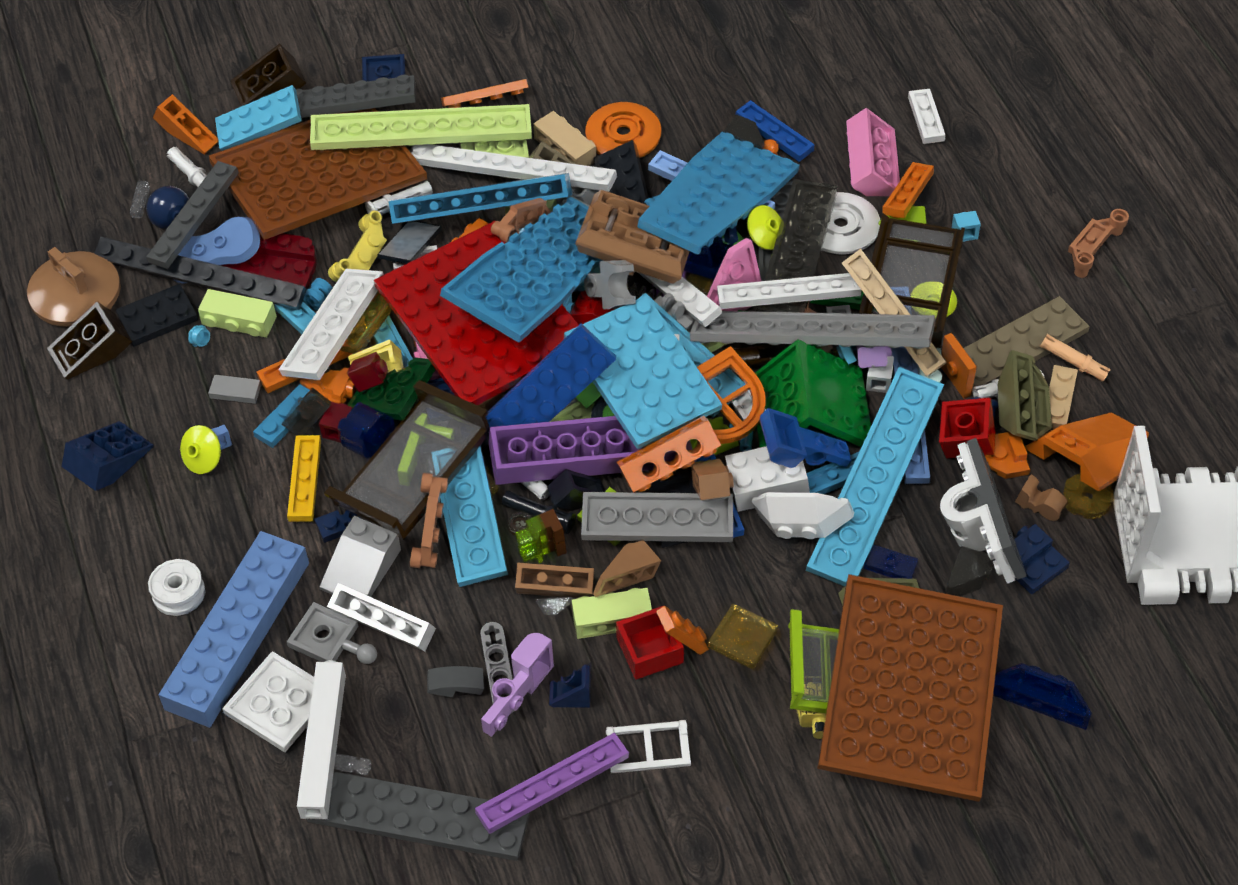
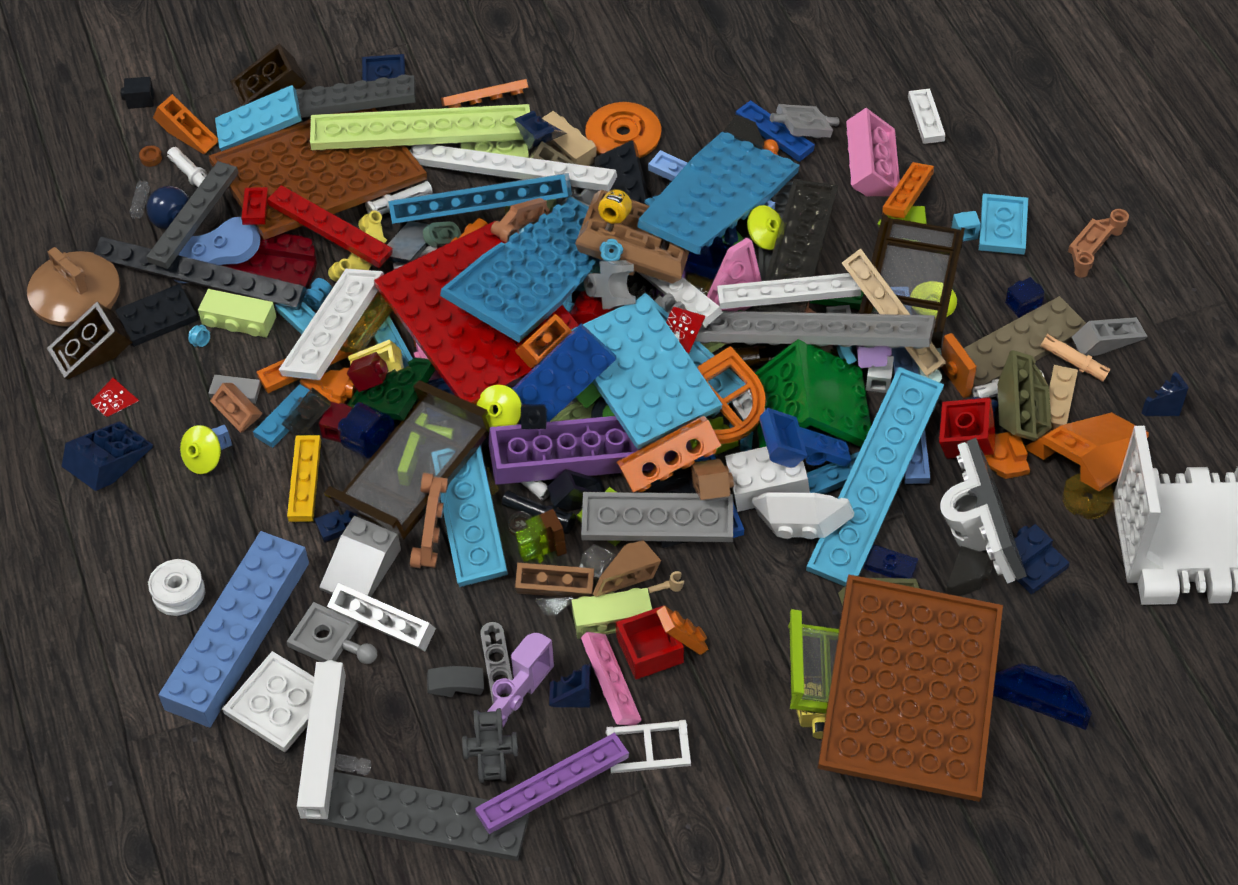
(113, 398): none -> red sticker
(138, 92): none -> black brick
(150, 156): none -> dark orange tile
(235, 406): none -> nougat slope
(255, 206): none -> red plate
(330, 226): none -> red plate
(440, 233): none -> sand green plate
(490, 745): none -> dark grey axle
(507, 402): none -> neon yellow dish
(533, 416): none -> black bracket
(536, 129): none -> dark blue slope
(543, 341): none -> orange brick
(596, 558): none -> clear slope
(606, 255): none -> medium azure plate
(611, 679): none -> bright pink plate
(615, 206): none -> yellow head
(671, 584): none -> tan hand
(686, 325): none -> red sticker
(743, 636): clear yellow plate -> none
(804, 120): none -> light grey plate
(860, 216): white piece -> none
(1003, 224): none -> medium azure plate
(1024, 297): none -> clear blue brick
(1047, 503): medium nougat leg -> none
(1107, 335): none -> light grey slope
(1169, 398): none -> dark blue slope

